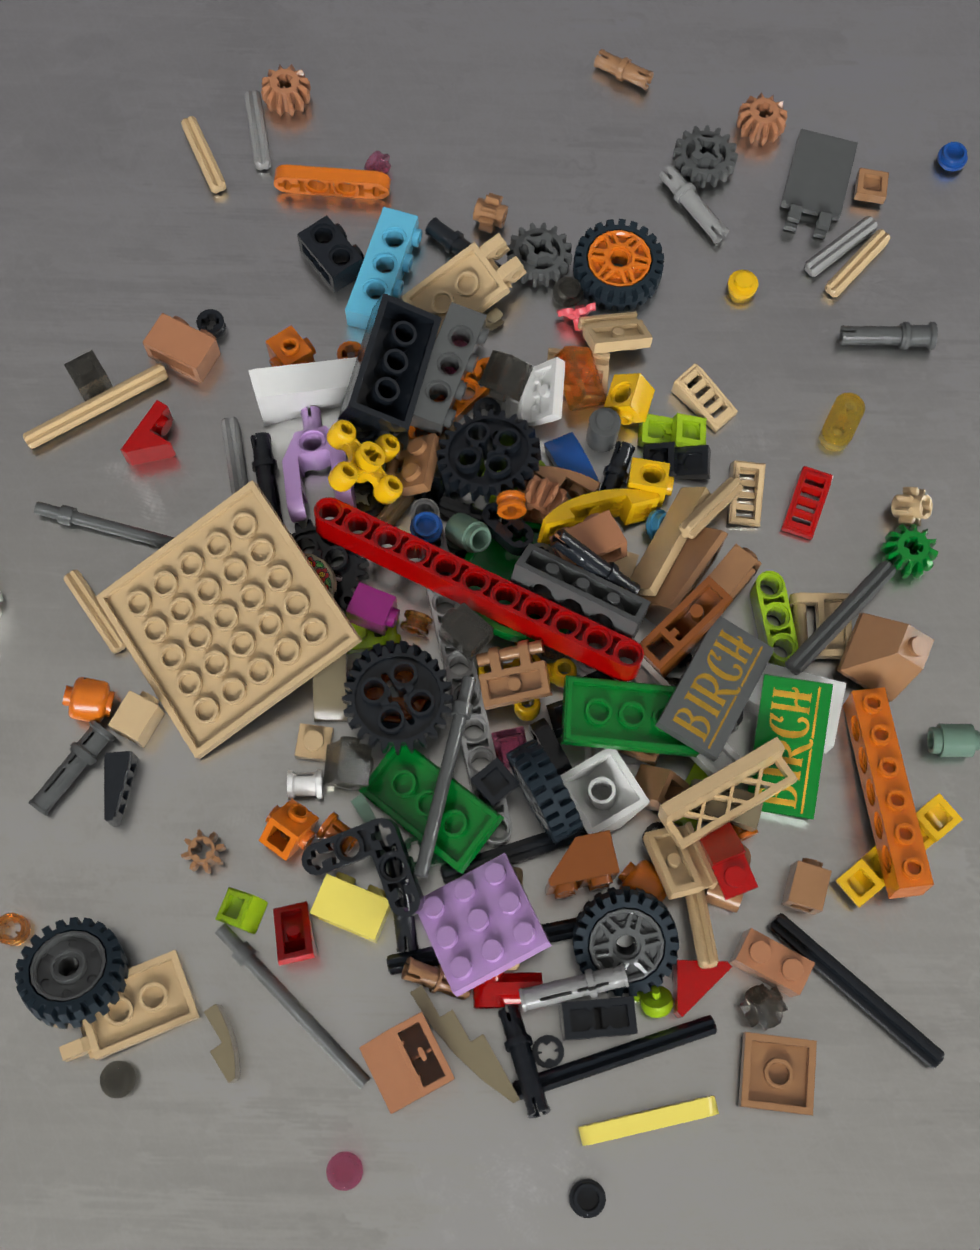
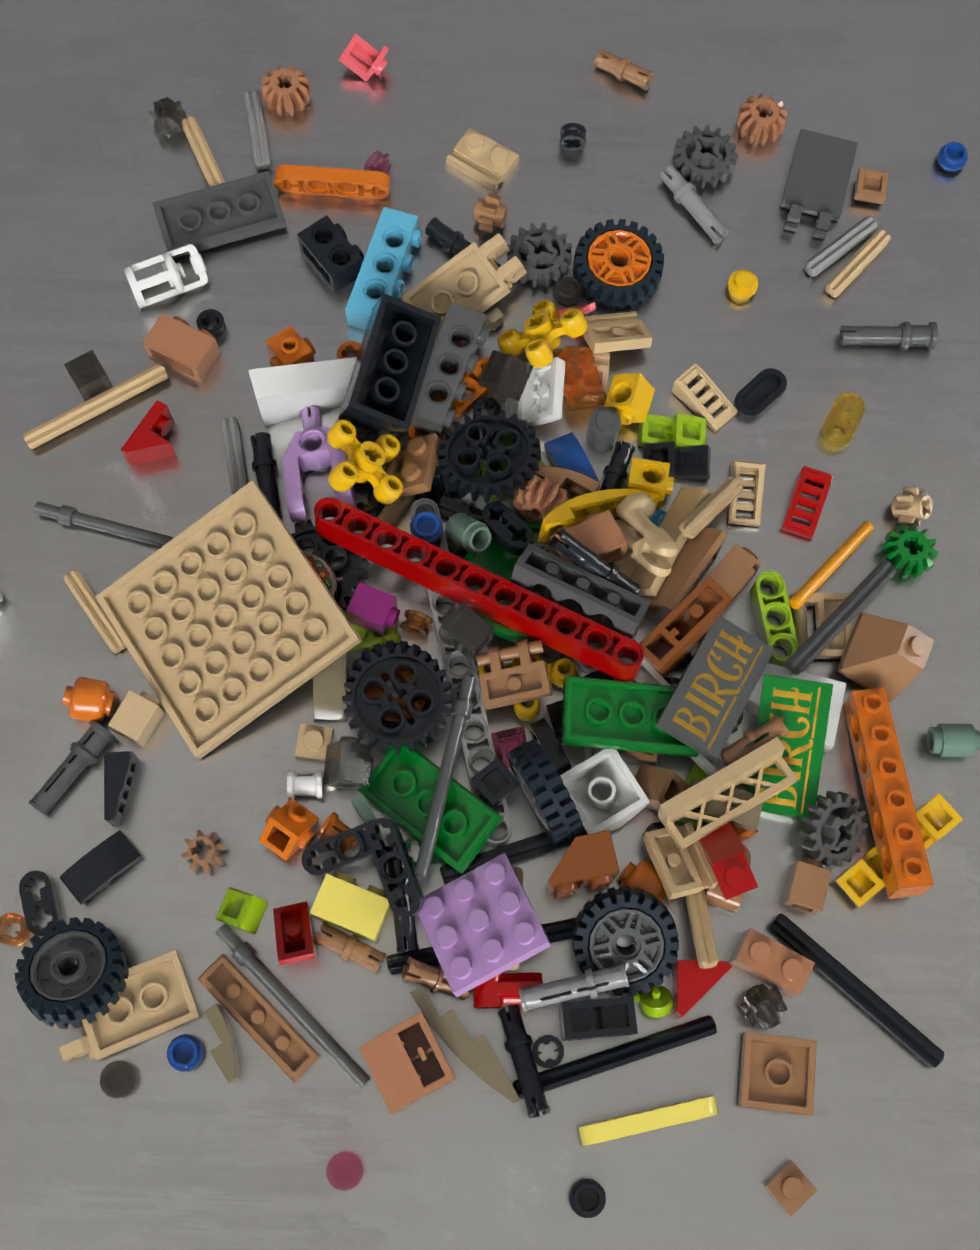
(32, 906): none -> black beam
(100, 866): none -> black slope
(167, 116): none -> clear smoke gear
(172, 273): none -> white piece
(185, 1052): none -> blue plate
(220, 213): none -> dark grey plate
(259, 1018): none -> medium nougat tile
(350, 947): none -> medium nougat pin
(363, 58): none -> coral bracket
(482, 159): none -> tan plate
(511, 504): orange bush -> none
(543, 333): none -> yellow gear
(573, 137): none -> black bush
(646, 540): none -> tan piece
(760, 394): none -> black tile
(772, 729): none -> medium nougat pin
(790, 1187): none -> medium nougat plate
(830, 565): none -> light orange bar
(833, 828): none -> dark grey gear

